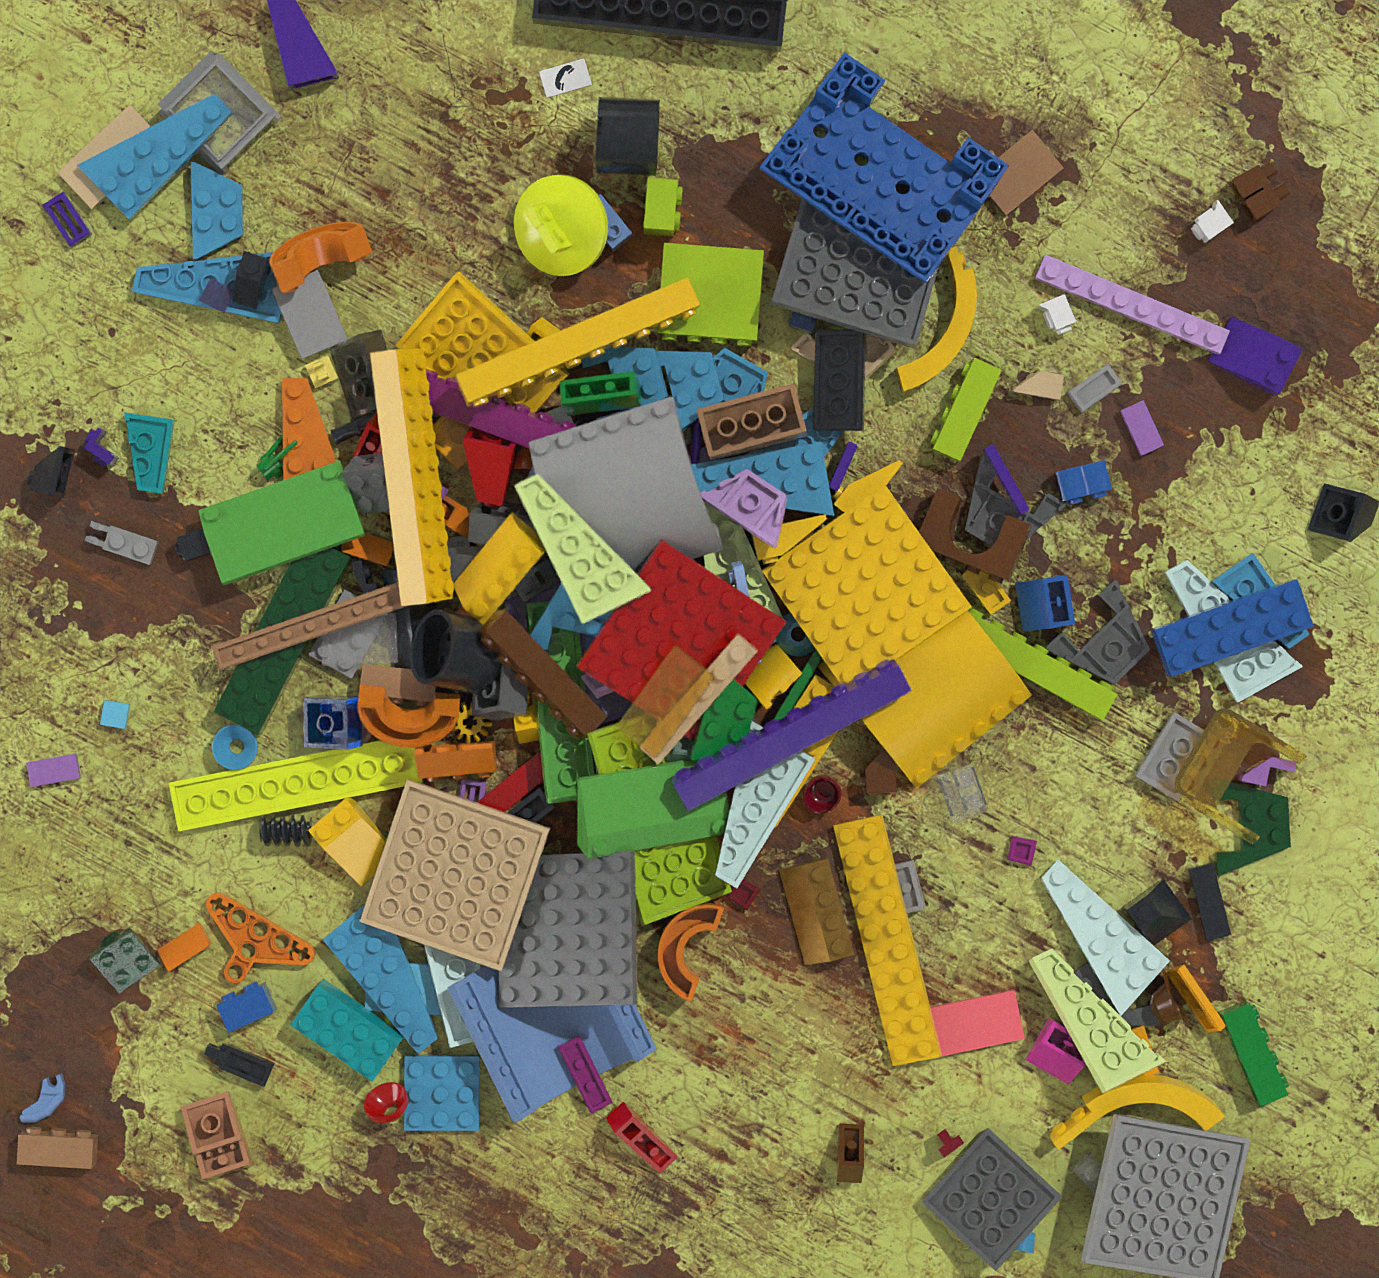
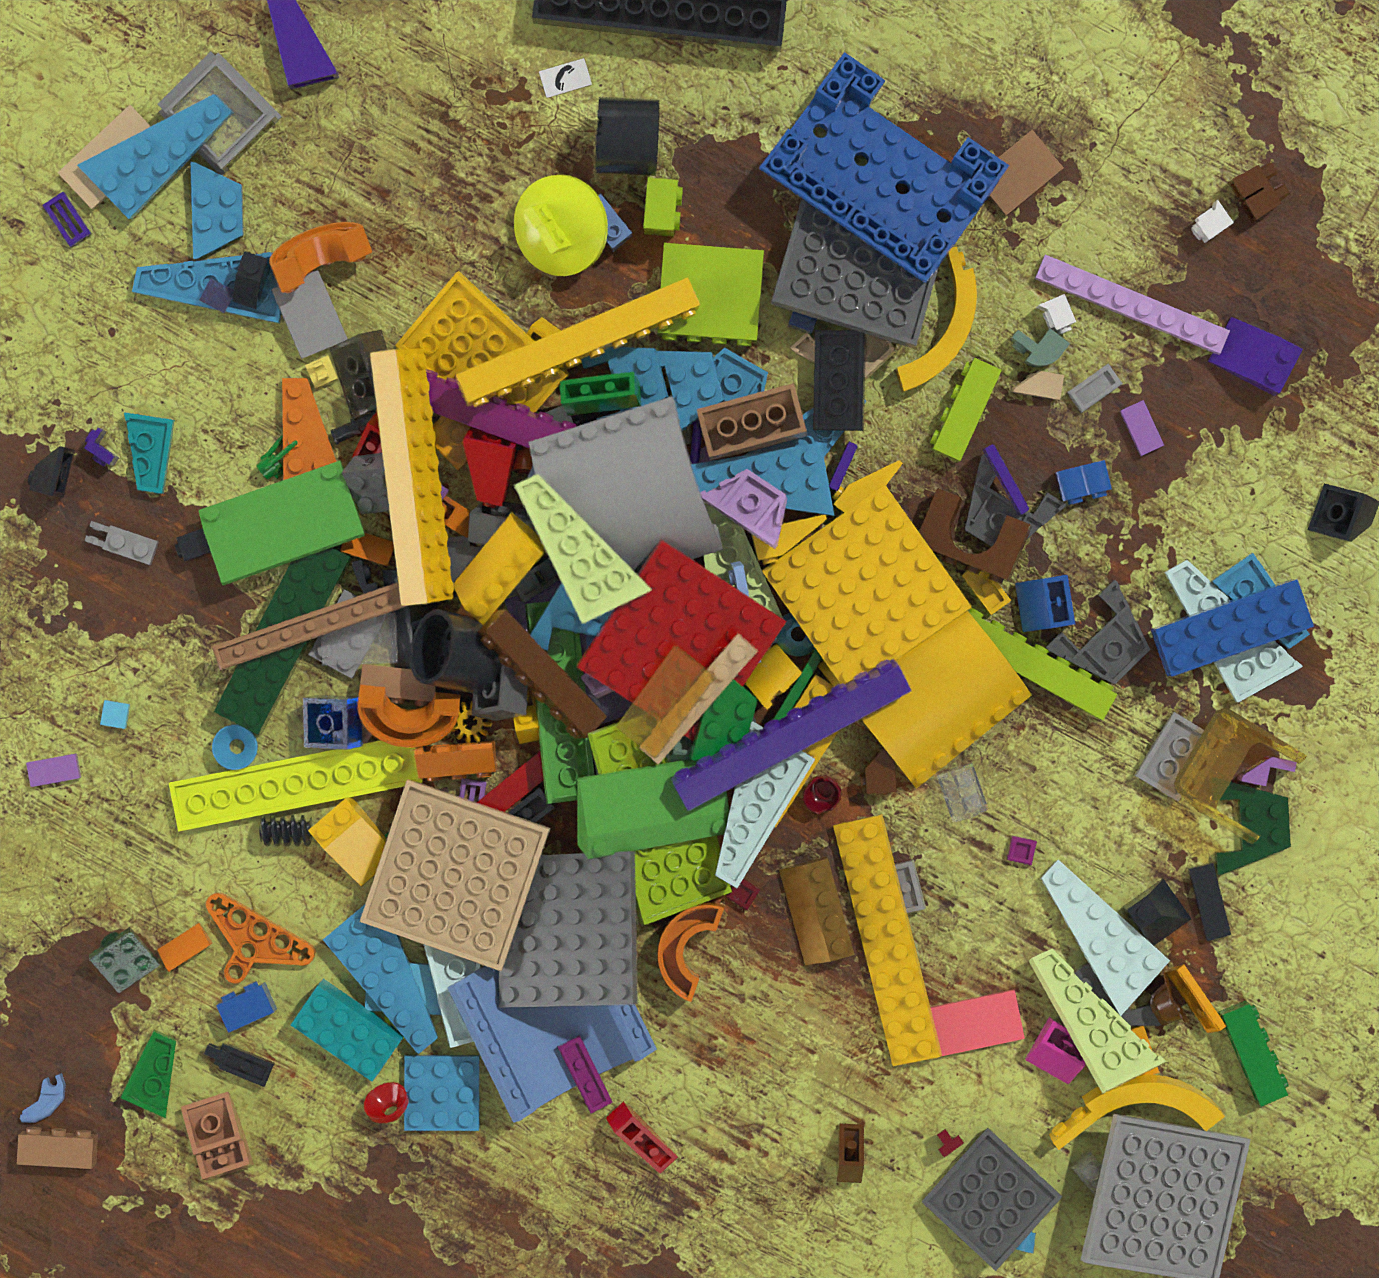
(152, 1075): none -> green wing
(1041, 354): none -> sand green brick

